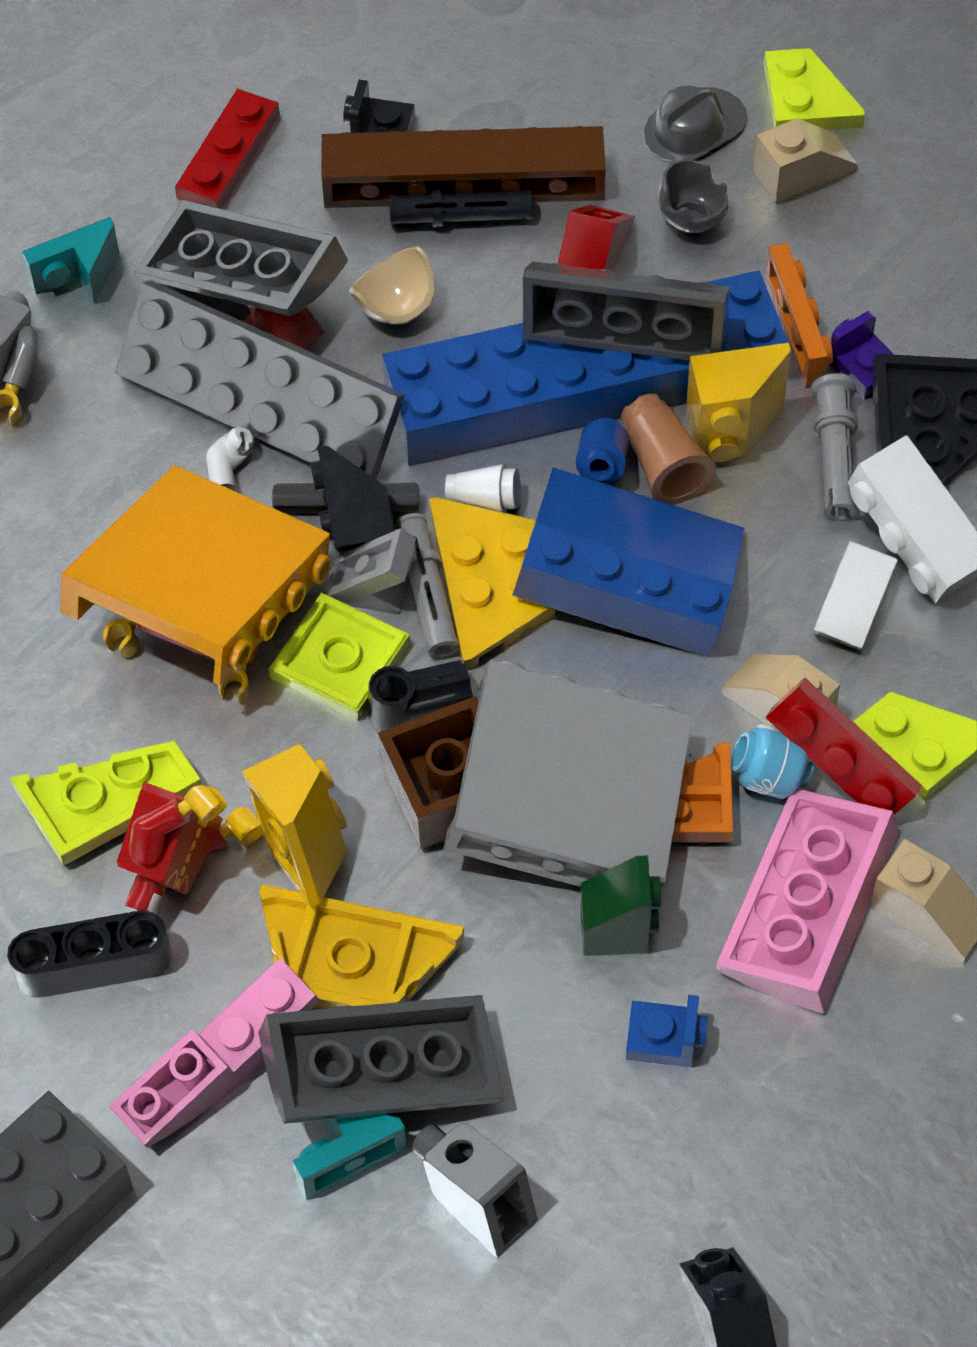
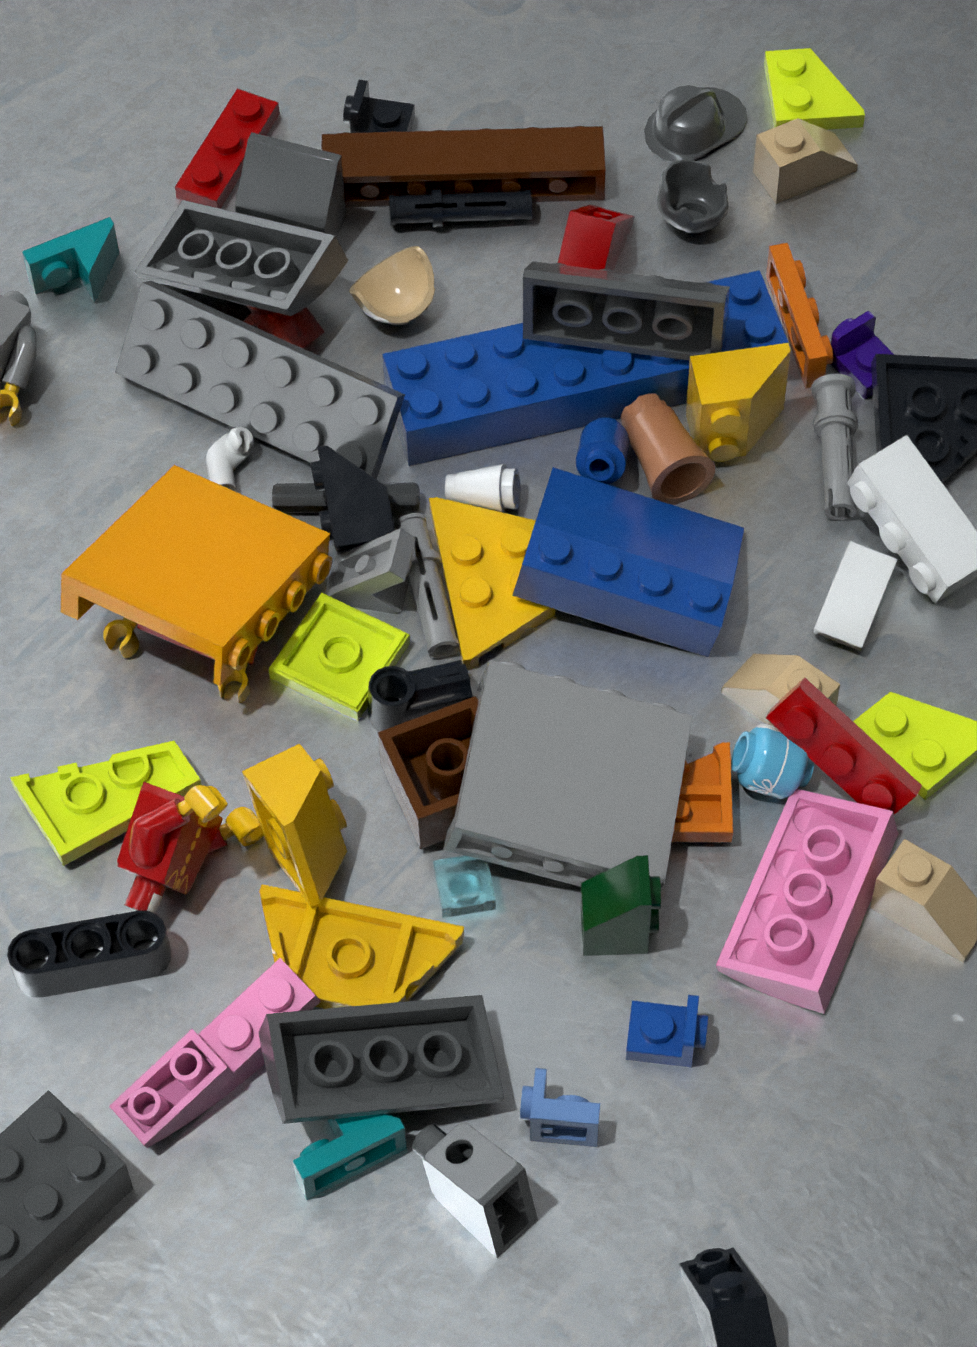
(292, 185): none -> dark grey slope
(463, 886): none -> clear light blue plate
(559, 1120): none -> medium blue bracket

